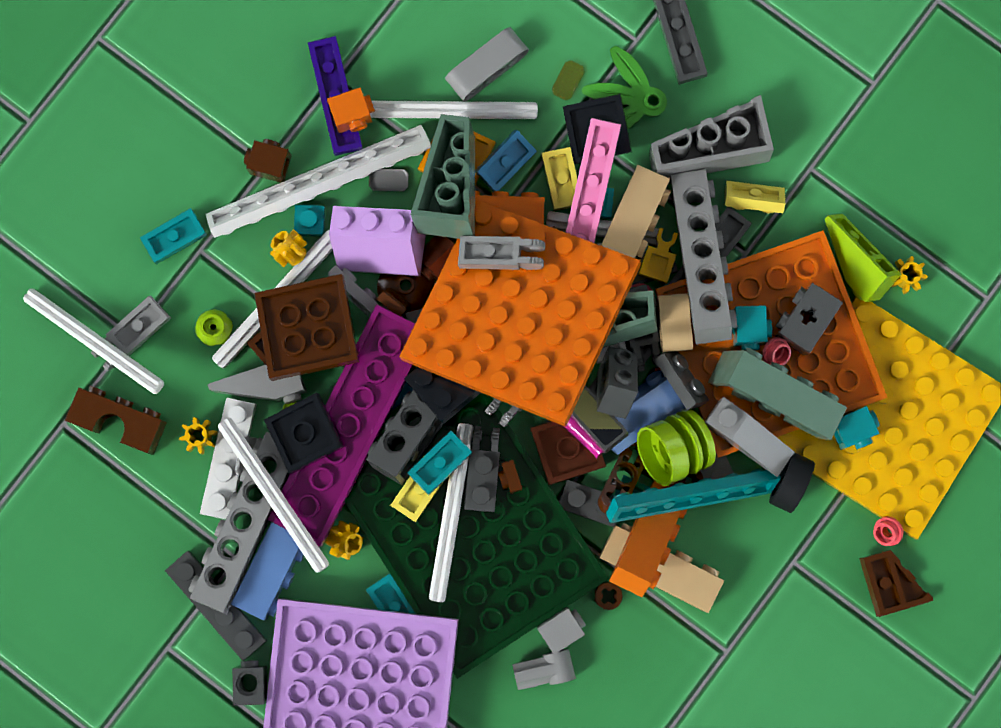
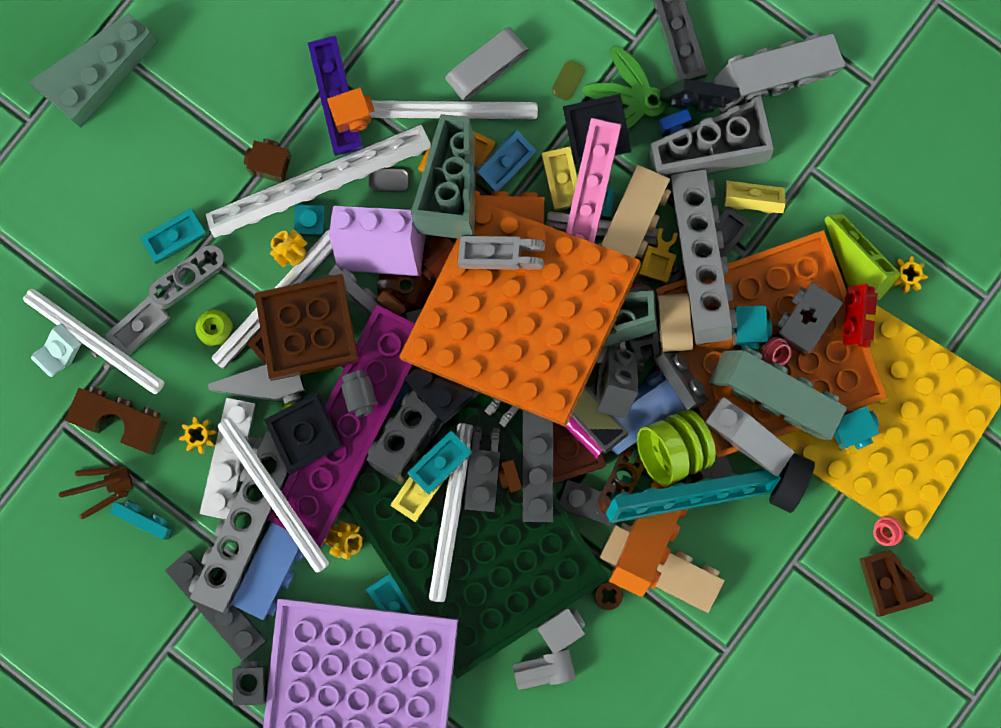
(57, 352): none -> light aqua bracket
(94, 69): none -> sand green wedge
(117, 481): none -> reddish brown plant
(131, 513): none -> teal plate
(208, 270): none -> light grey beam
(358, 393): none -> dark grey brick
(537, 468): none -> dark grey plate
(674, 123): none -> blue plate
(698, 94): none -> black plate
(781, 68): none -> light grey wedge
(857, 329): none -> red hinge

